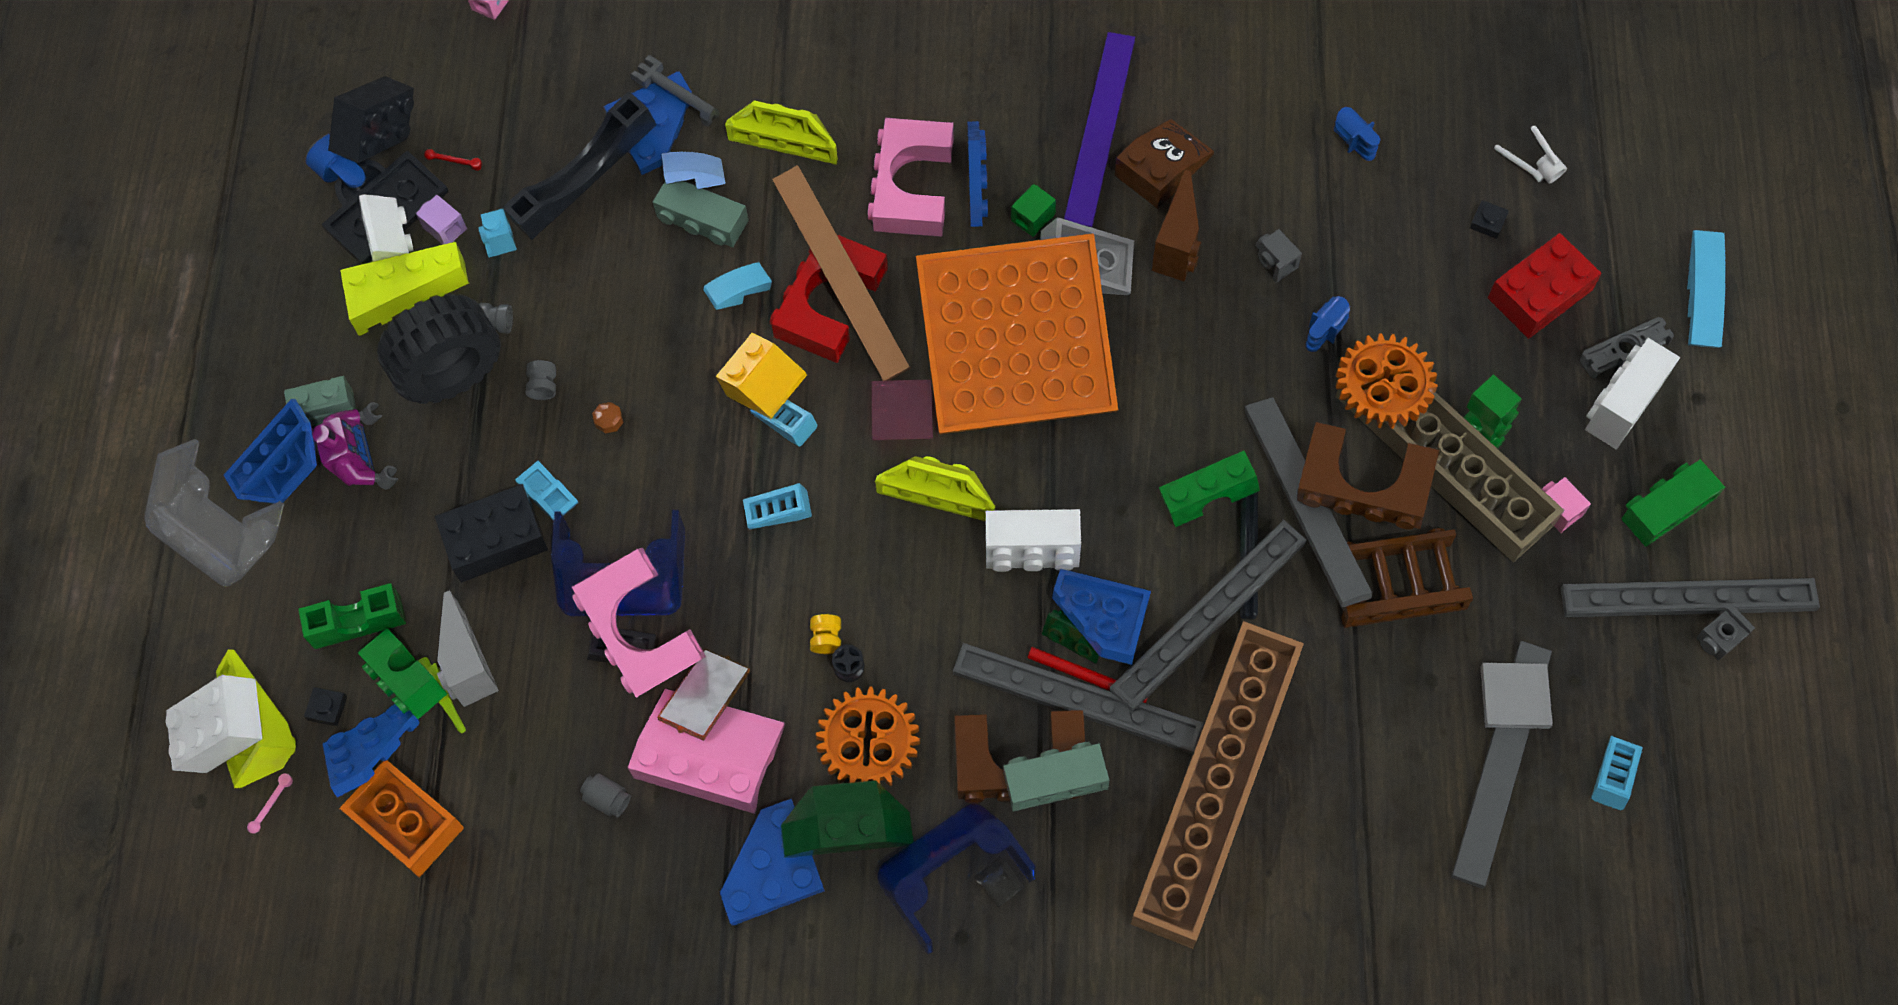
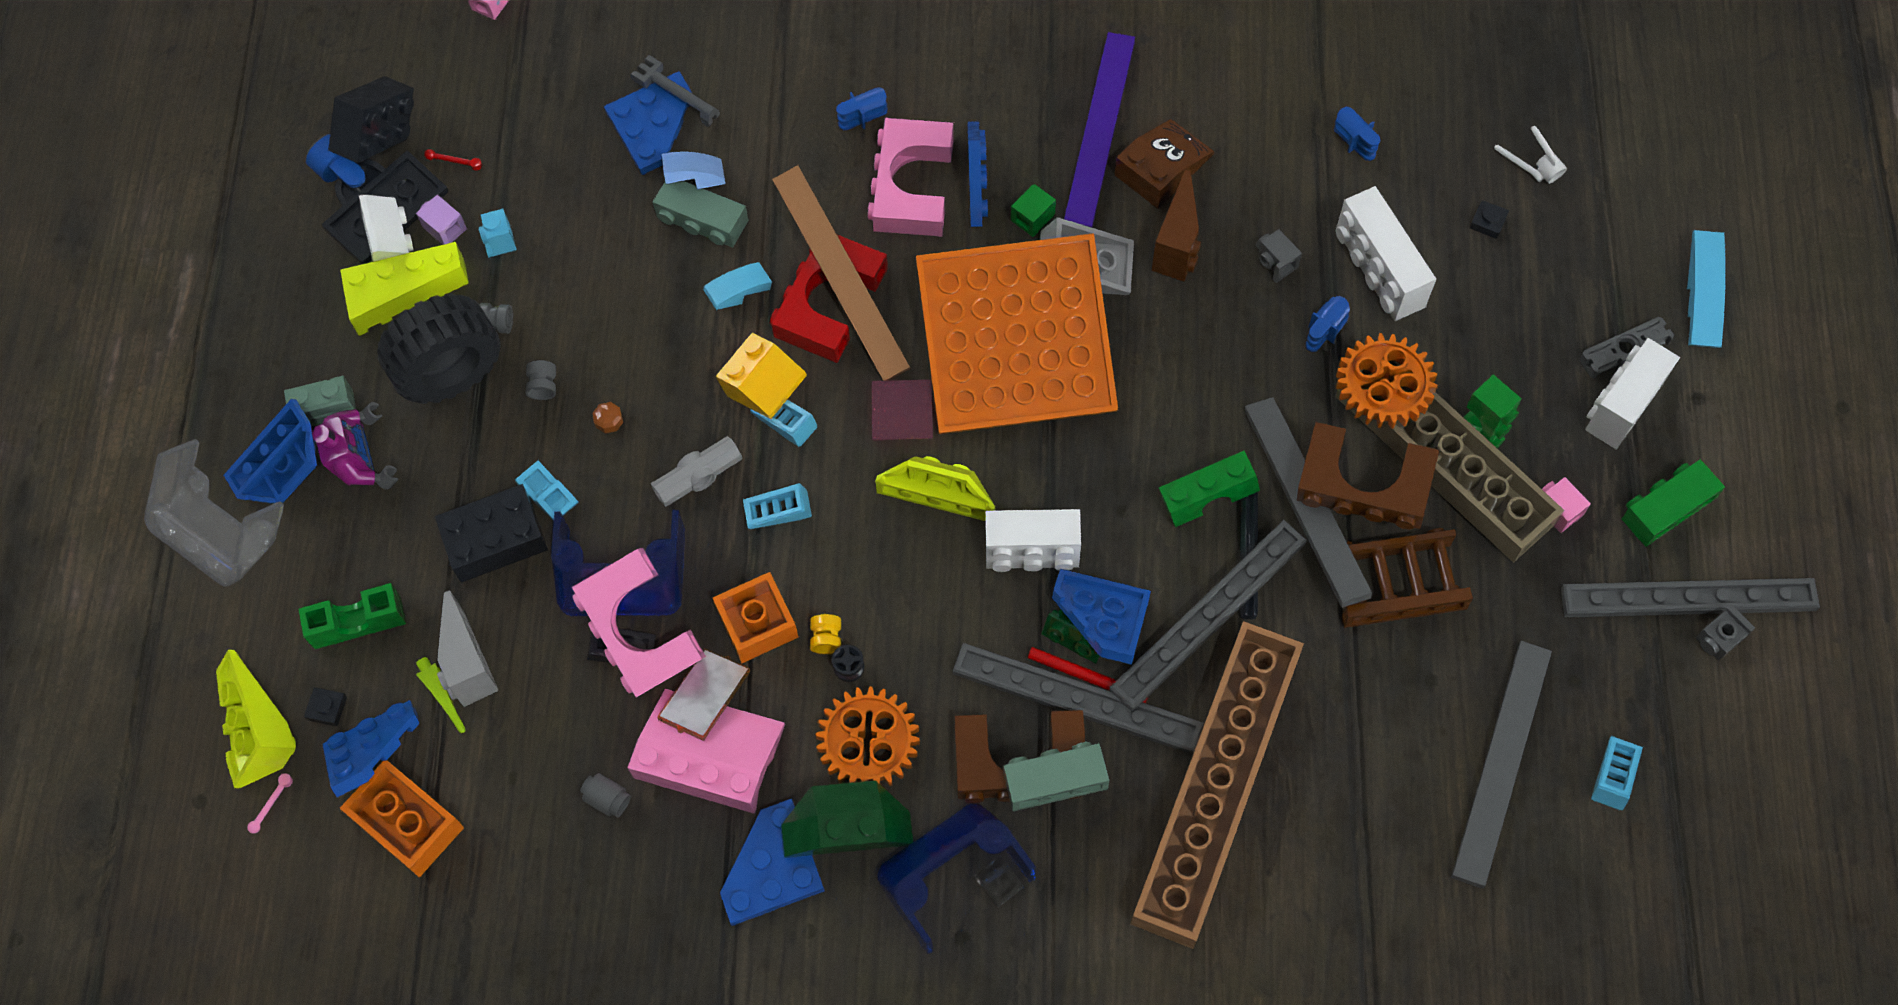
(213, 724): white brick -> none
(401, 675): green arch -> none
(543, 202): black arch -> none
(696, 471): none -> light grey piece
(755, 617): none -> orange brick
(782, 131): neon yellow wedge -> none
(862, 108): none -> blue arm
(1385, 254): none -> white brick
(1516, 695): light grey tile -> none
(1544, 285): red brick -> none

